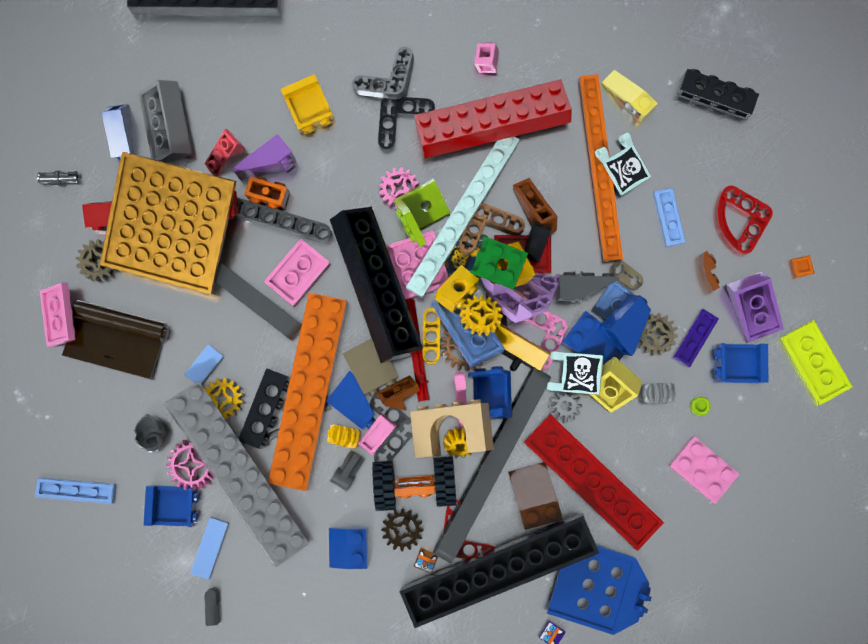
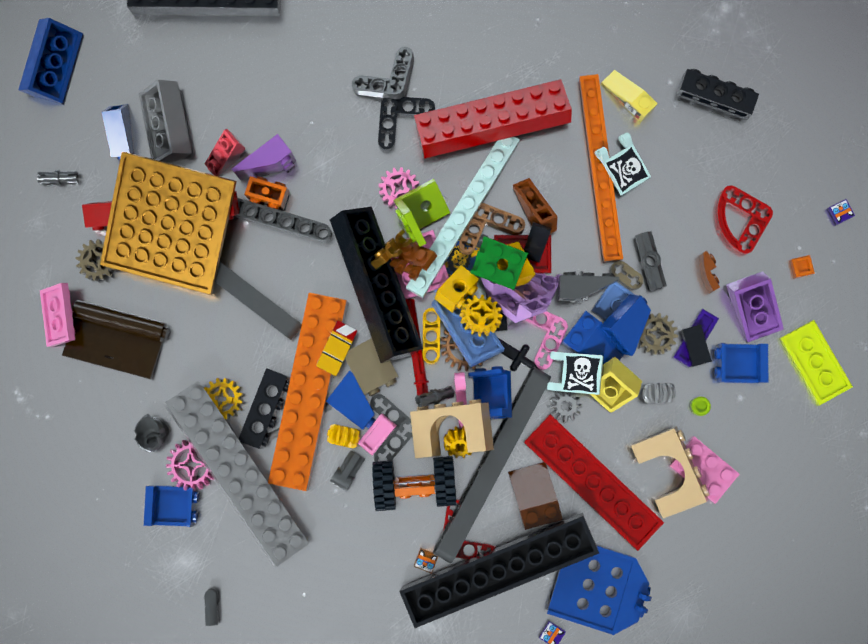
(50, 60): none -> blue slope
(75, 490): light blue tile -> none
(204, 365): light blue tile -> none
(209, 548): light blue tile -> none
(297, 272): bright pink plate -> none
(307, 104): yellow panel -> none
(336, 348): none -> yellow sticker
(348, 548): blue slope -> none
(392, 249): none -> pearl gold plate
(394, 394): dark orange slope -> none
(411, 533): dark brown gear -> none
(417, 257): none -> dark orange plate
(434, 396): none -> dark grey pin
(486, 57): bright pink brick -> none
(522, 347): yellow tile -> none
(648, 249): none -> dark grey piece
(669, 217): light blue tile -> none
(671, 444): none -> tan arch
(696, 345): none -> black tile
(841, 212): none -> tile

